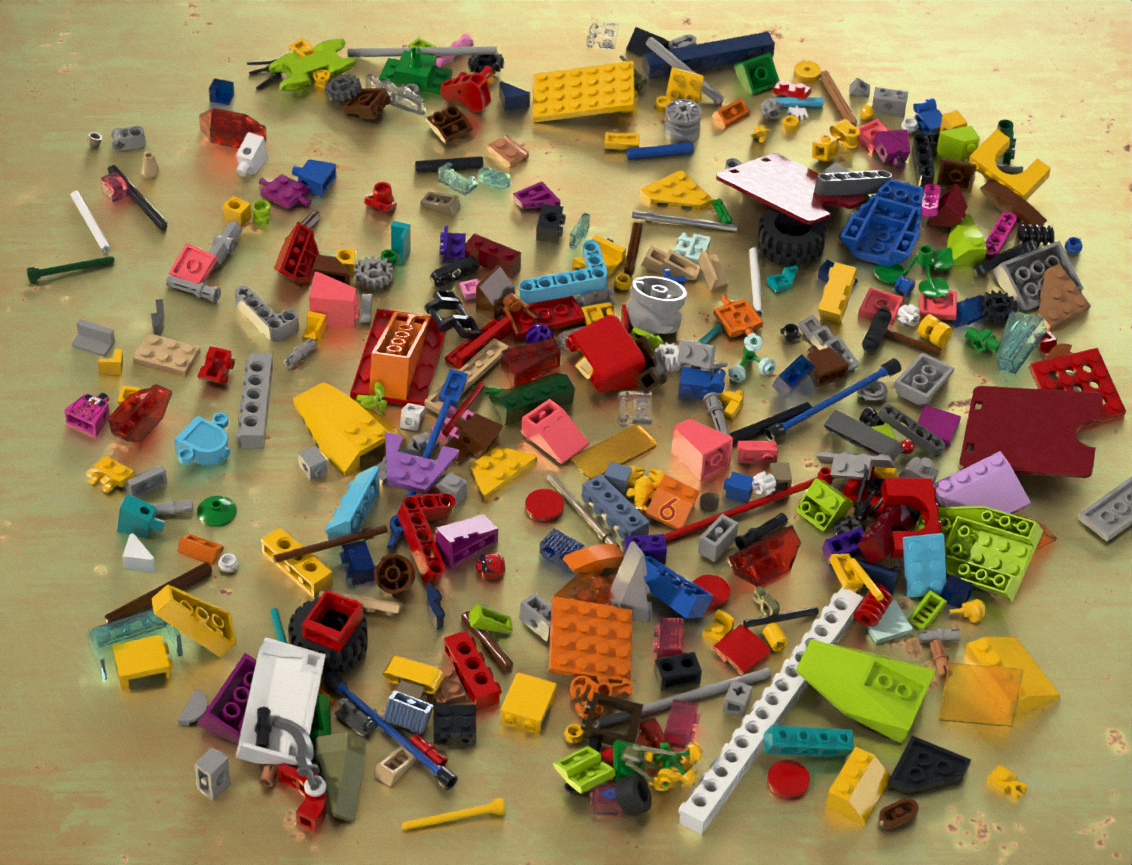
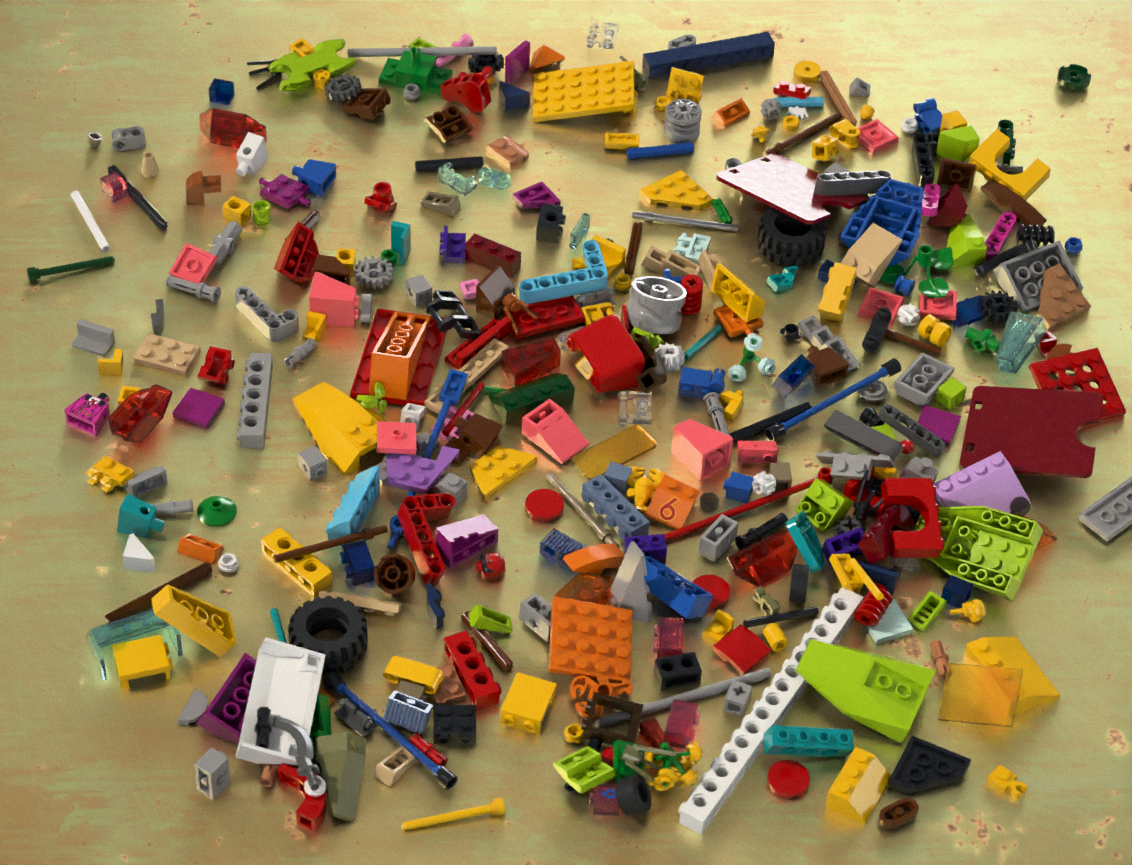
(198, 185): none -> dark orange brick
(198, 407): none -> magenta tile
(203, 441): medium azure piece -> none
(327, 636): red window -> none
(396, 437): none -> coral plate
(400, 96): clear slope -> none
(419, 290): none -> light grey brick
(444, 274): black beam -> none
(517, 62): none -> magenta tile
(538, 333): dark purple piece -> none
(545, 57): none -> orange slope
(637, 42): black slope -> none
(676, 63): light grey axle -> none
(694, 288): none -> red piece
(699, 354): light grey bracket -> none
(737, 294): none -> yellow slope
(755, 279): white piece -> none
(757, 73): green slope -> none
(779, 147): none -> reddish brown bar
(799, 583): none -> black tyre
(806, 540): none -> teal beam
(872, 253): none -> tan slope
(890, 102): light grey brick -> none
(892, 146): magenta torso -> none
(924, 564): medium azure plate -> none
(939, 634): light grey pin -> none
(951, 393): none -> lime brick
(1019, 506): none -> clear smoke tile
(1066, 79): none -> dark green plate

